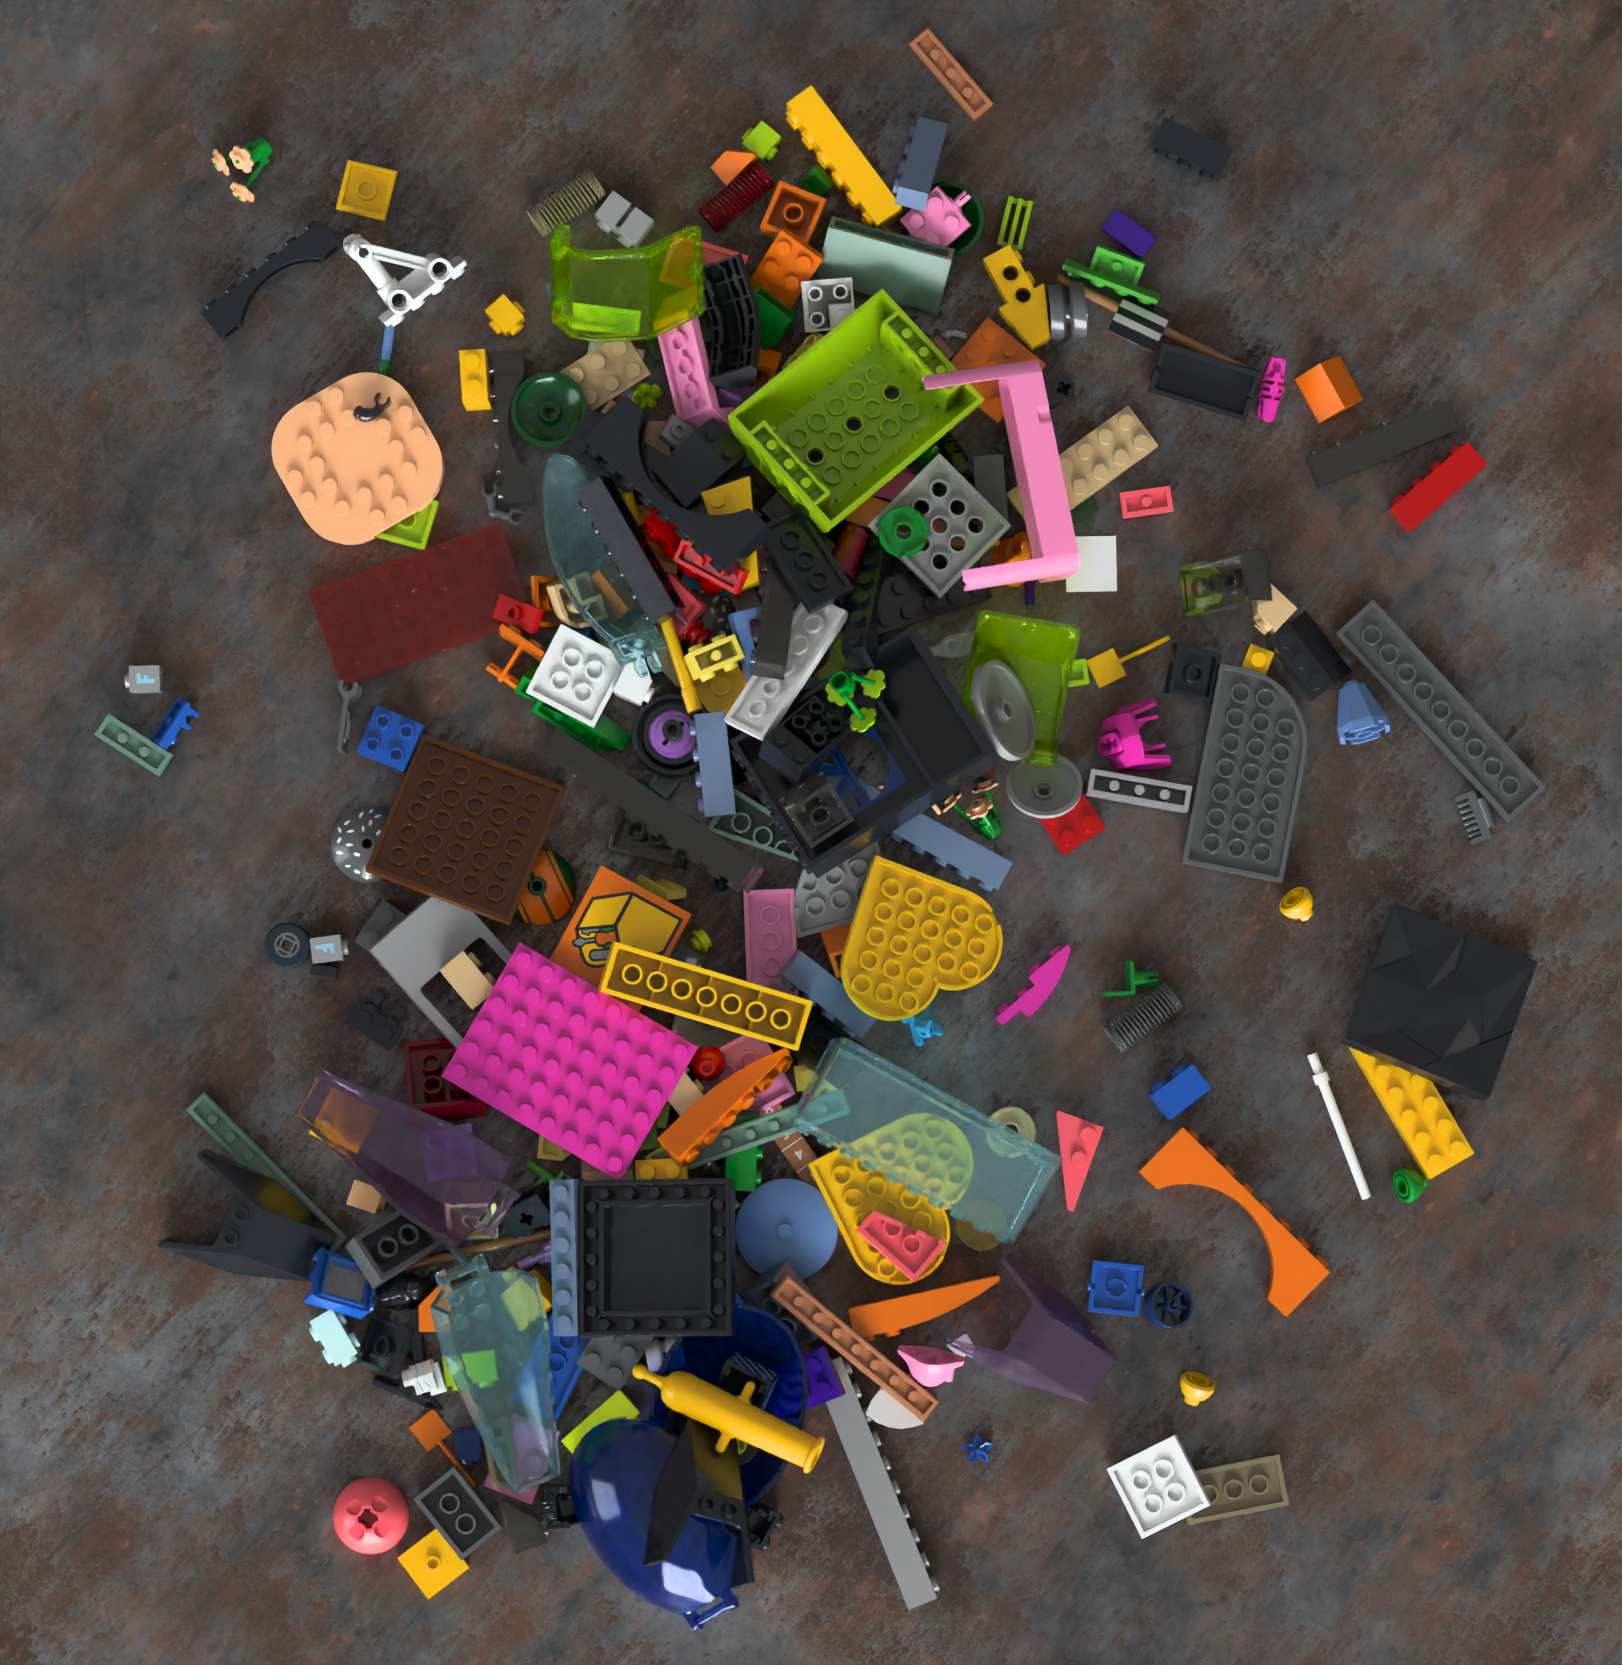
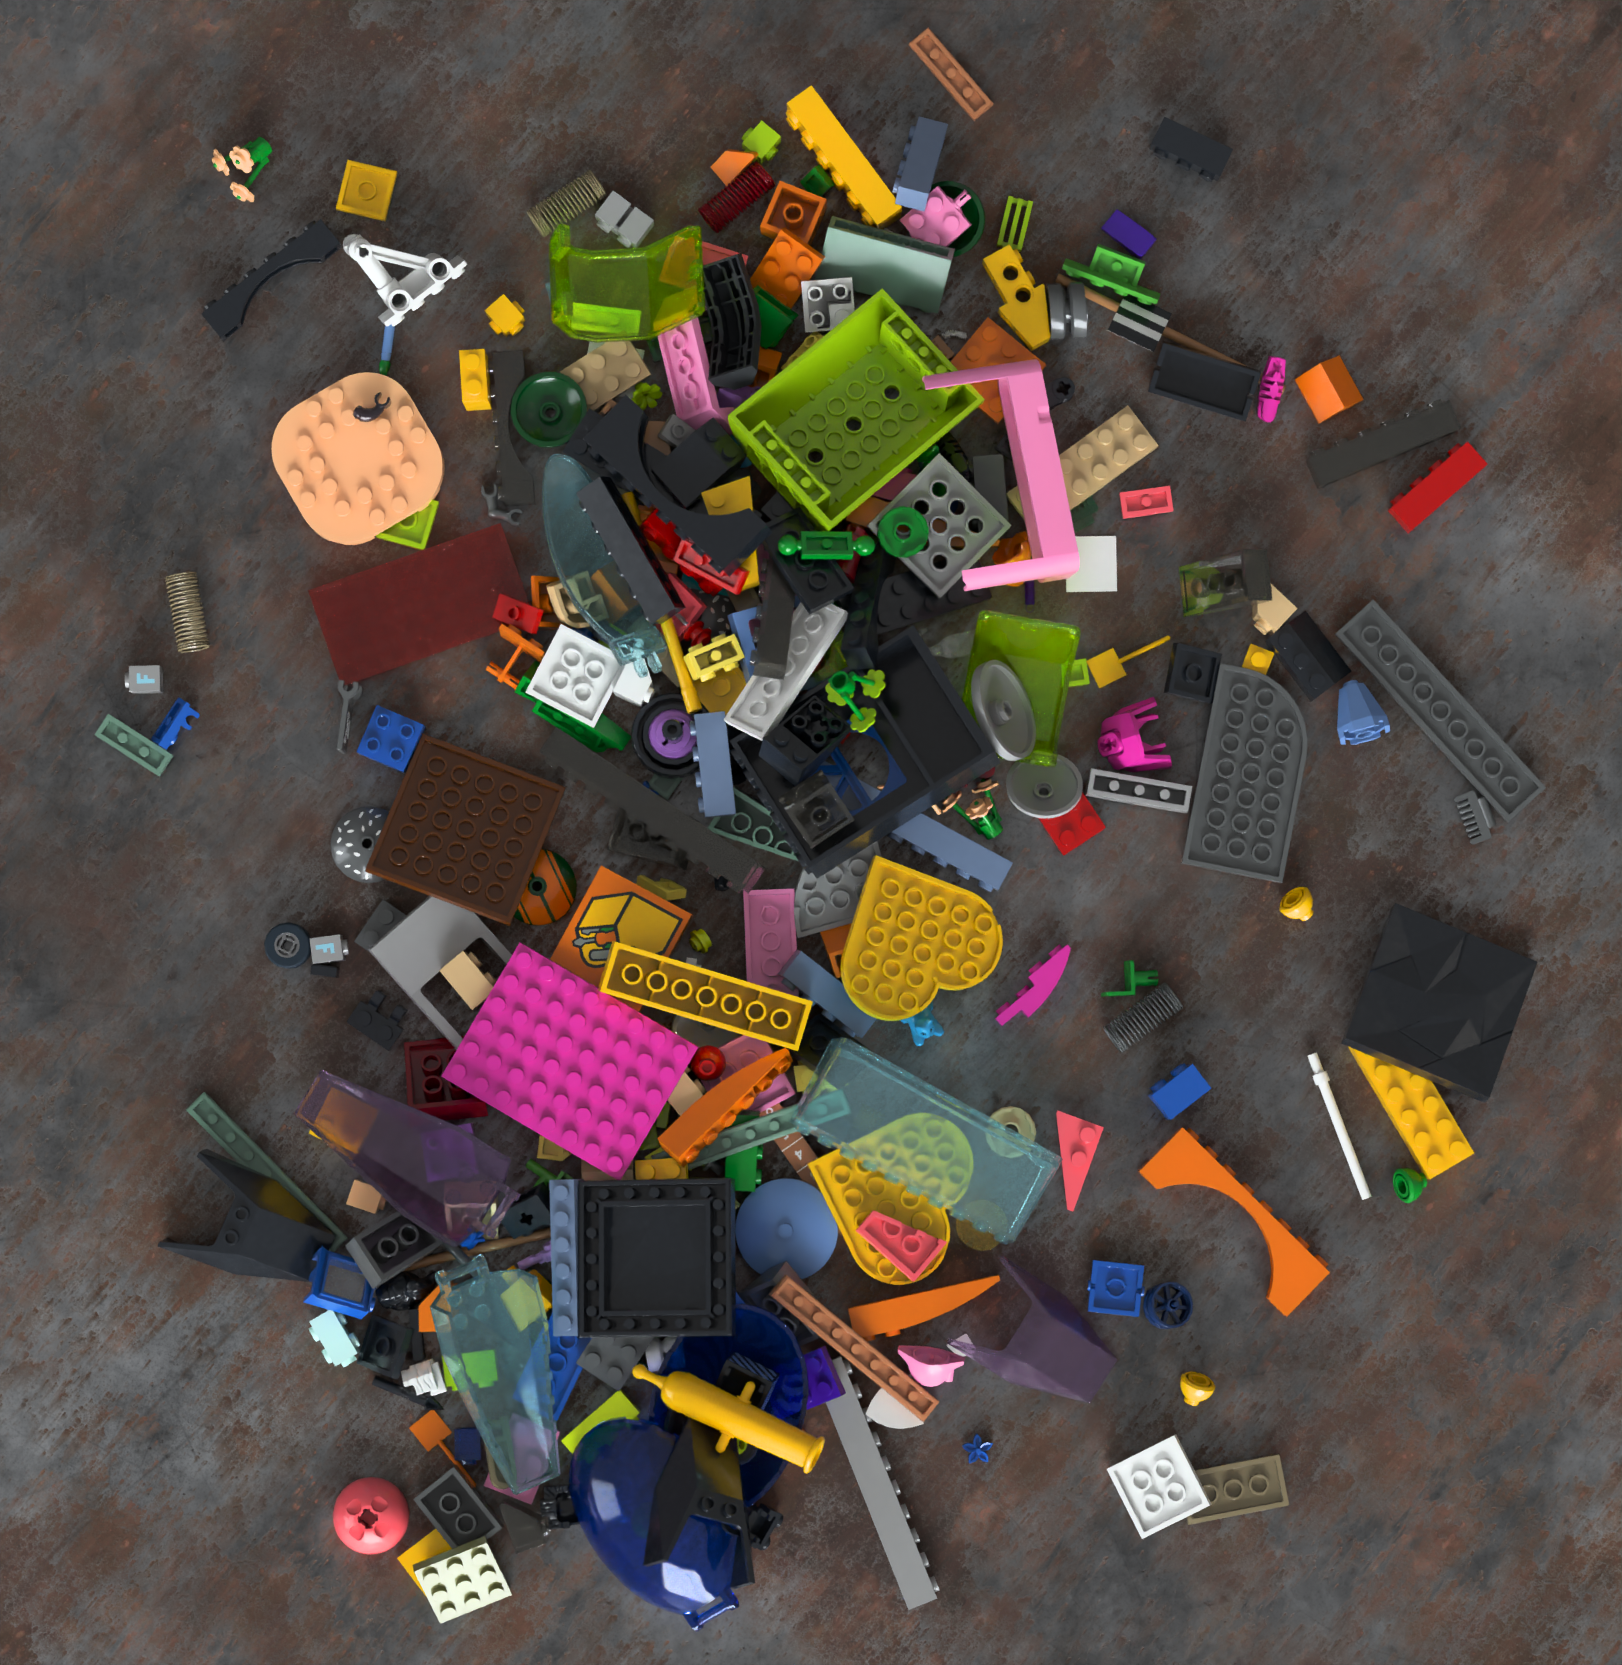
(186, 583): none -> dark tan piece
(462, 1579): none -> plate
(471, 1241): none -> blue plant
(826, 545): none -> green plate

